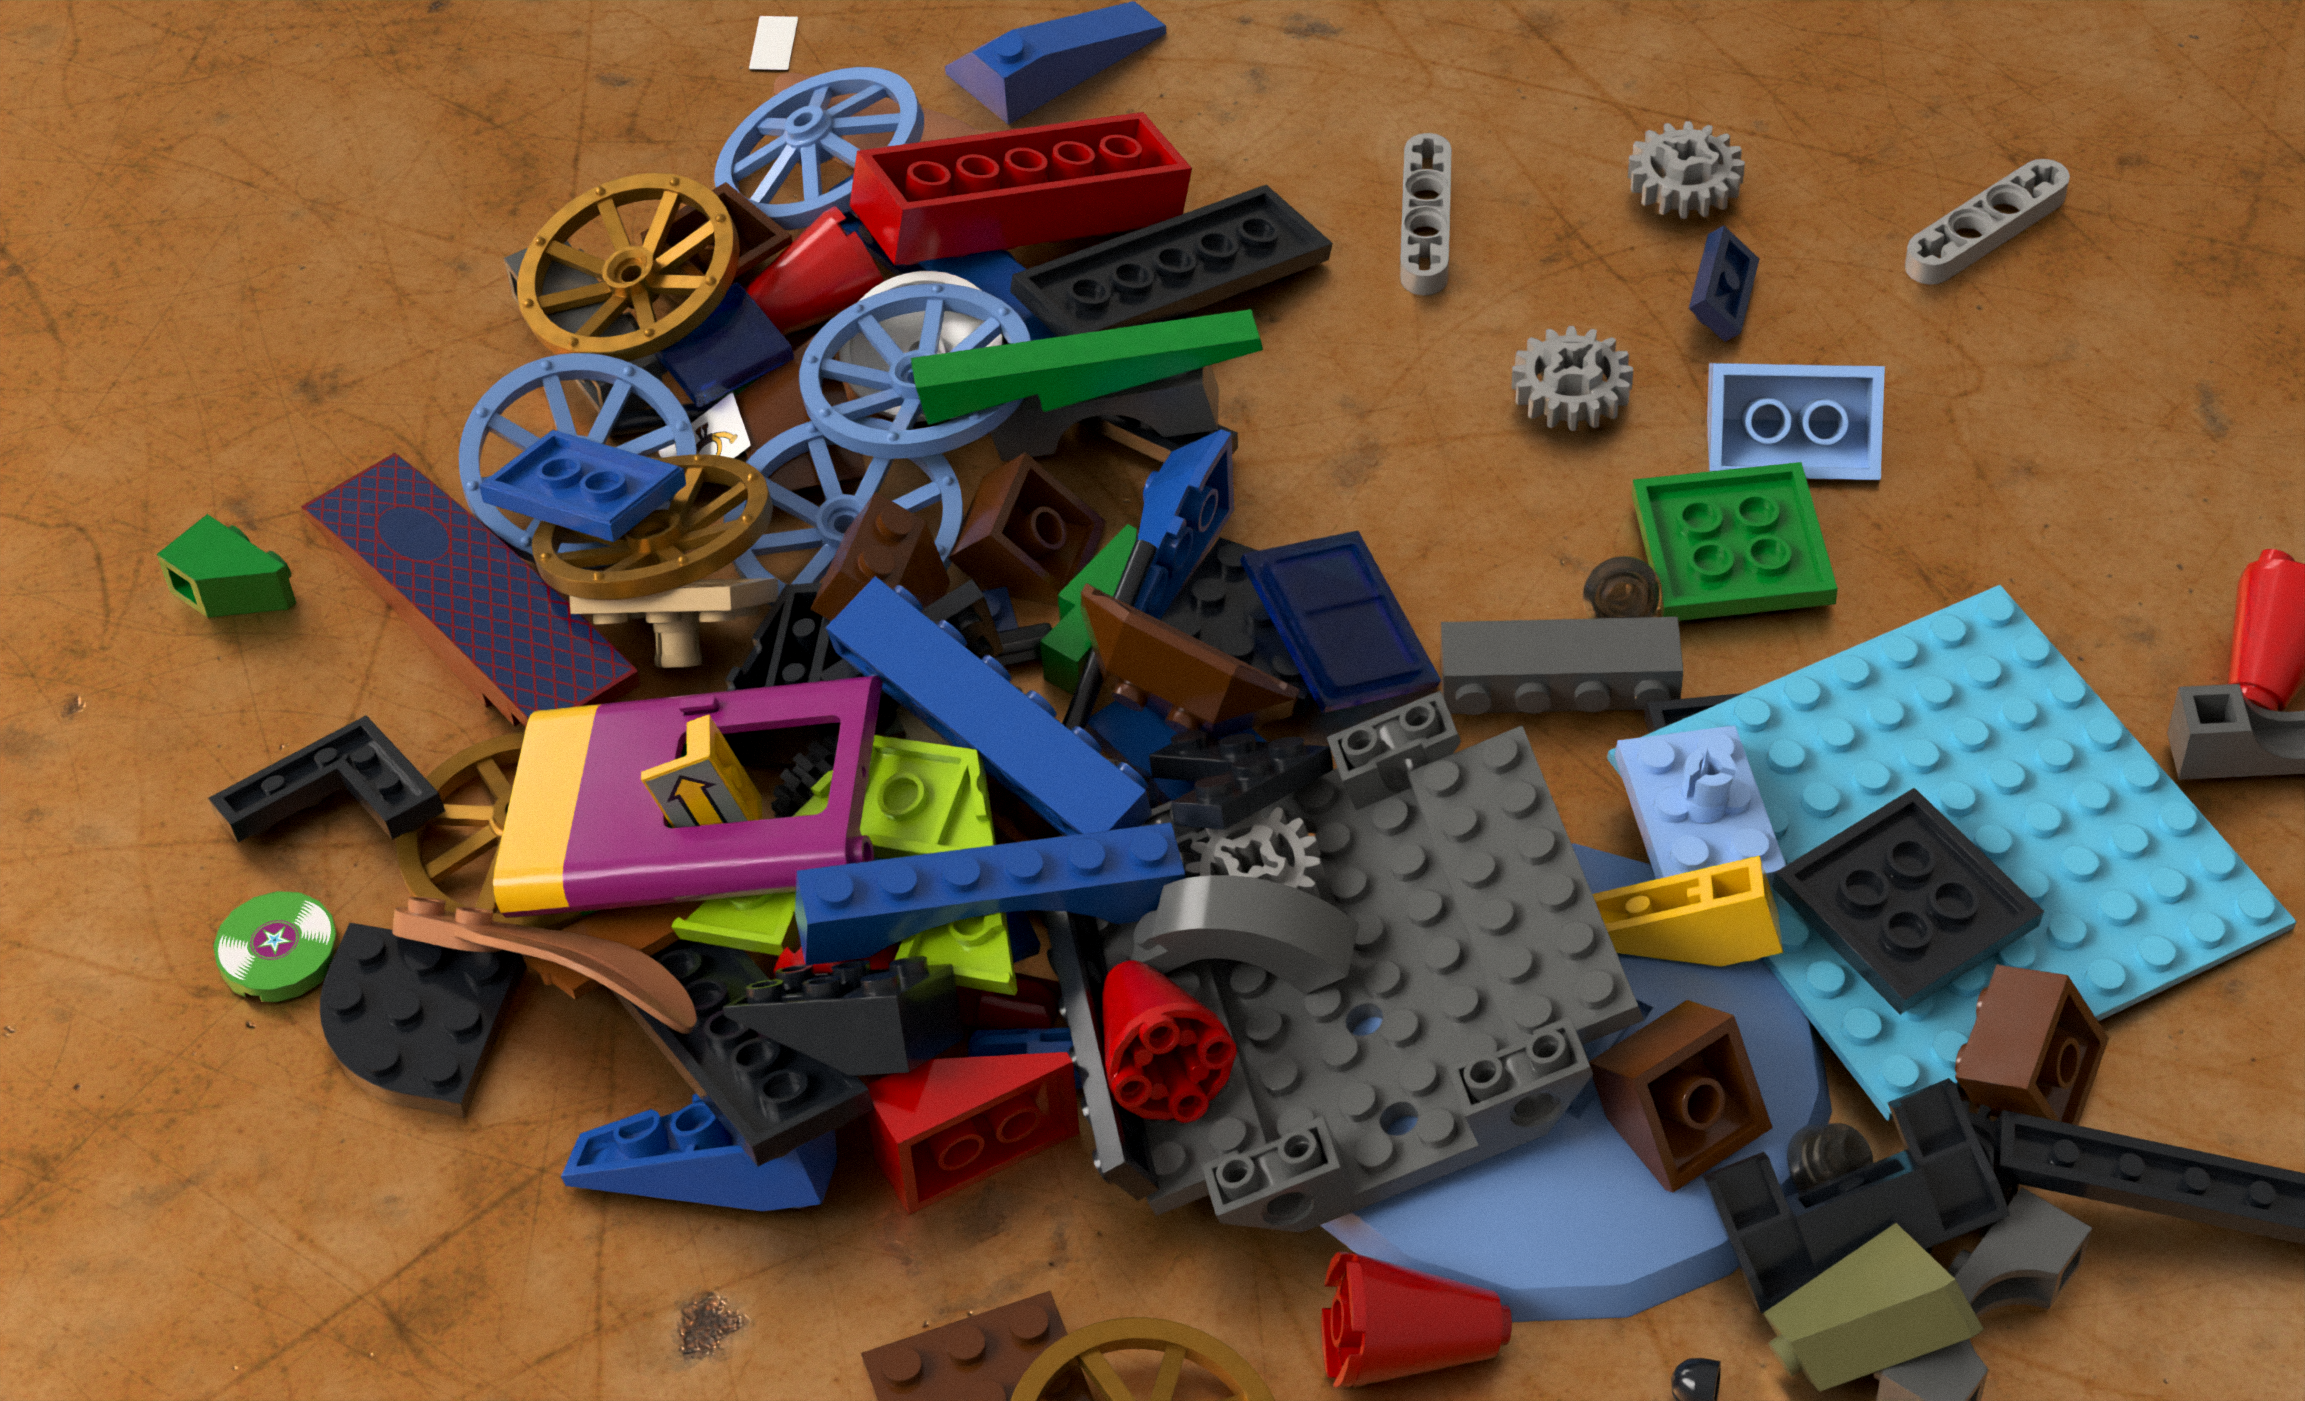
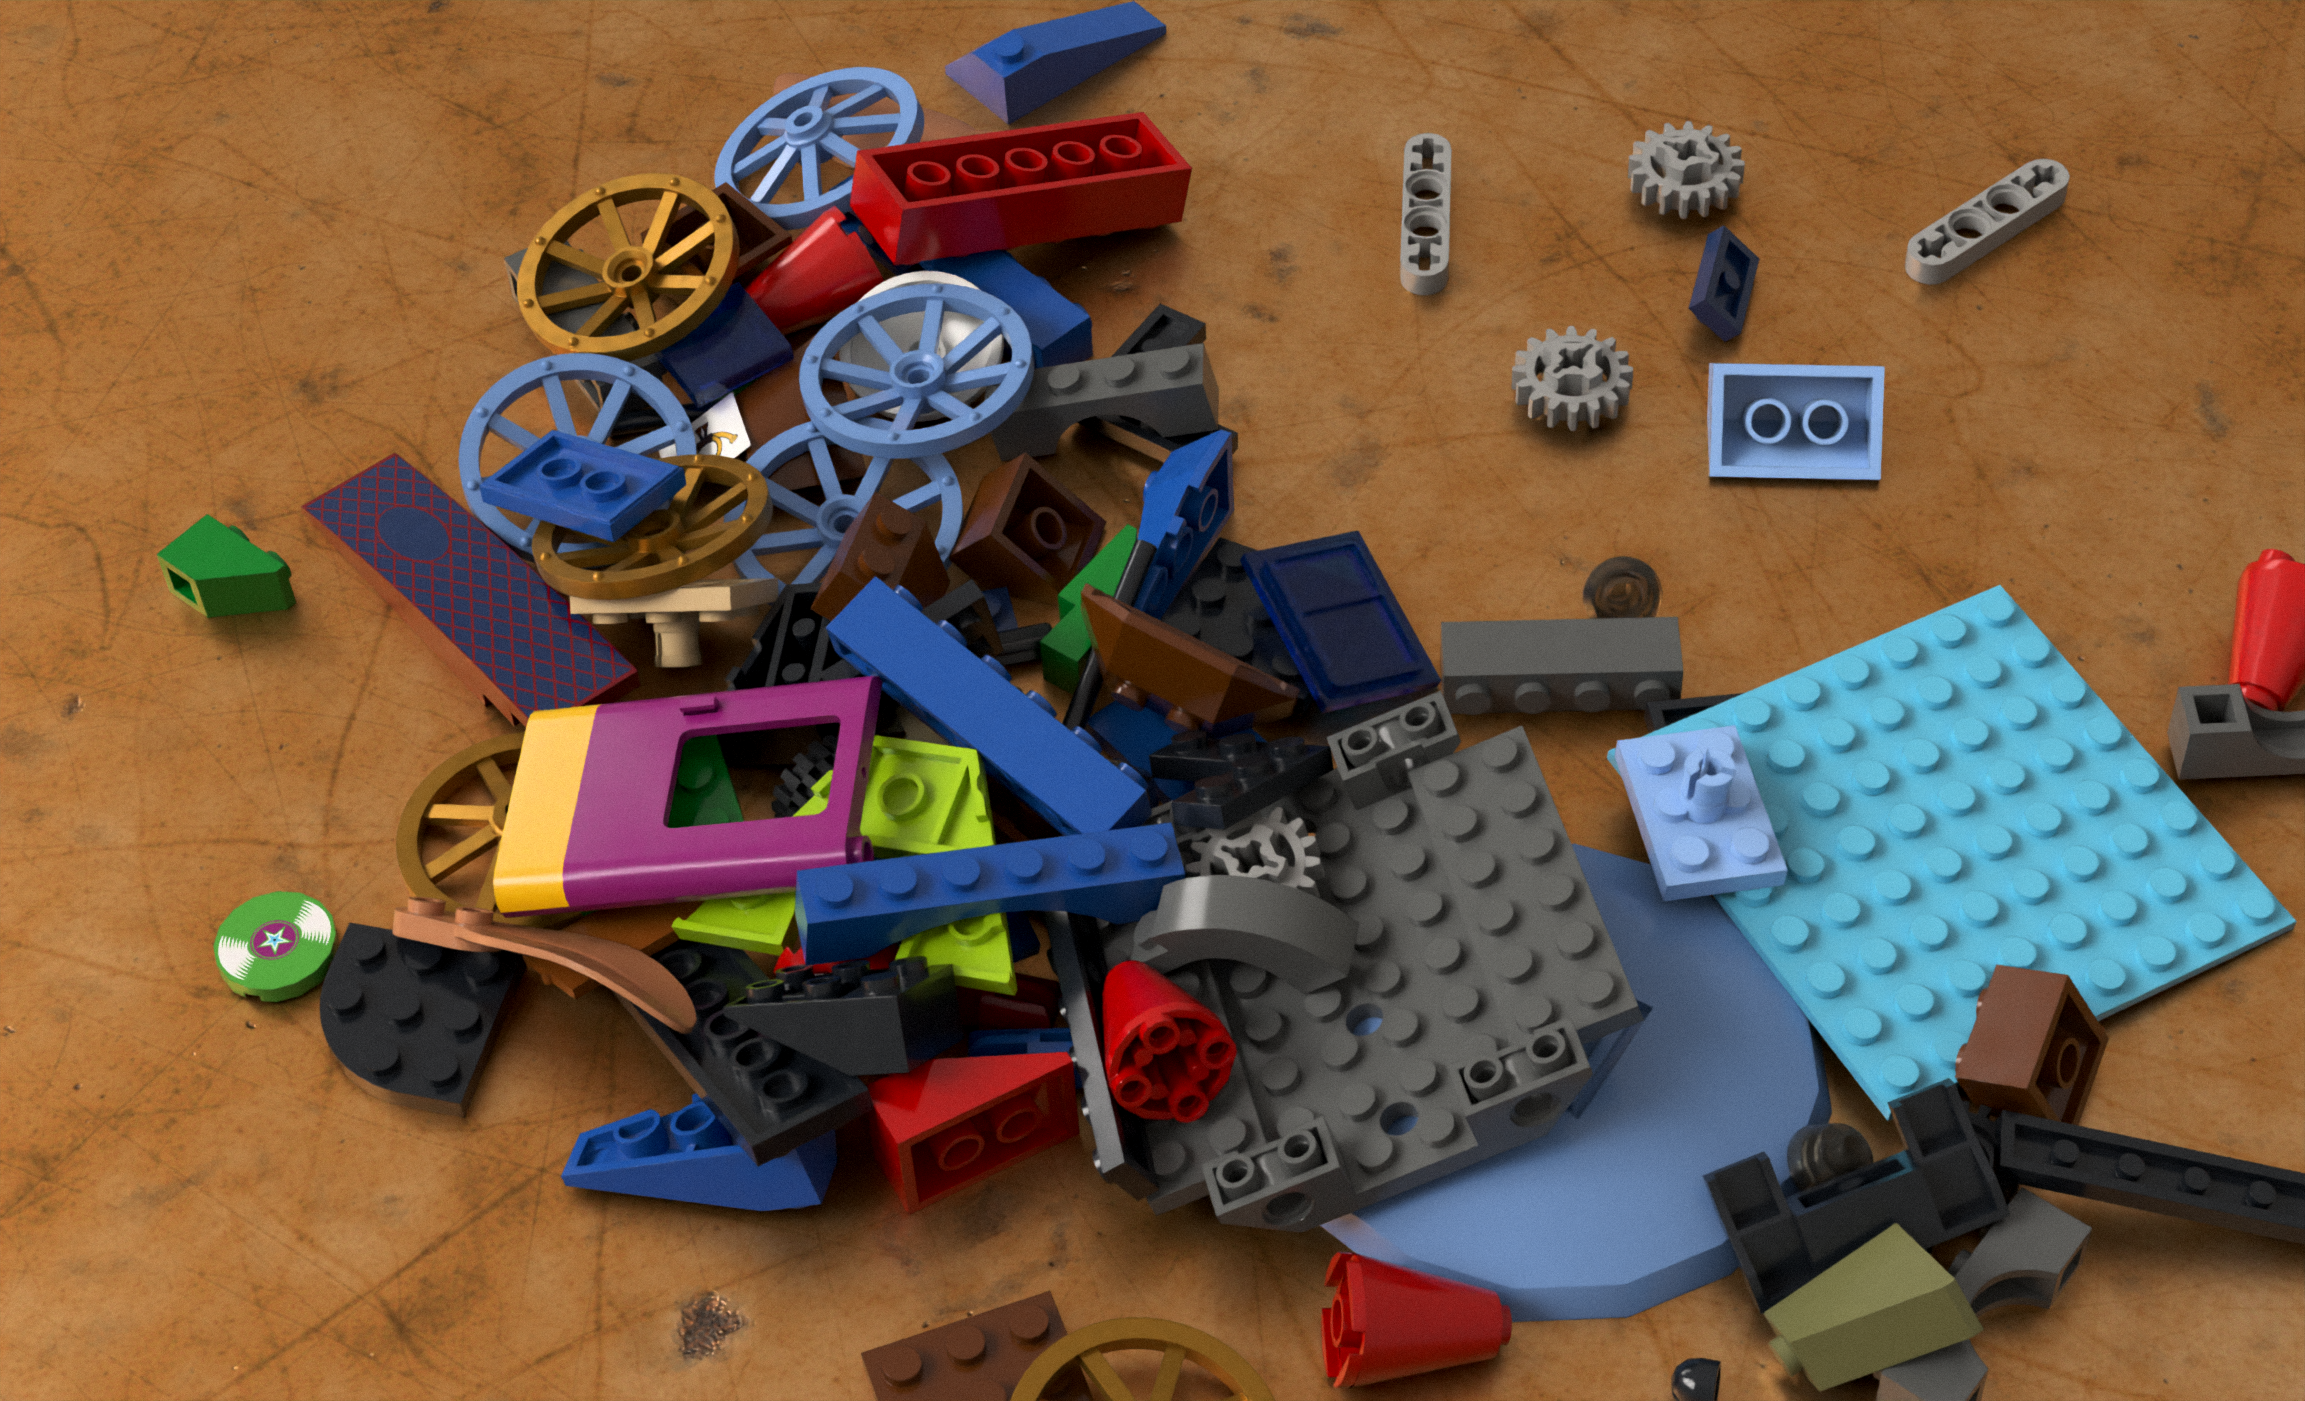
(350, 757): black plate -> none
(705, 784): panel -> none
(773, 43): white sticker -> none
(1078, 365): green slope -> none
(1173, 265): black plate -> none
(1682, 1092): reddish brown slope -> none
(1696, 916): yellow slope -> none
(1734, 541): green plate -> none
(1907, 900): black plate -> none

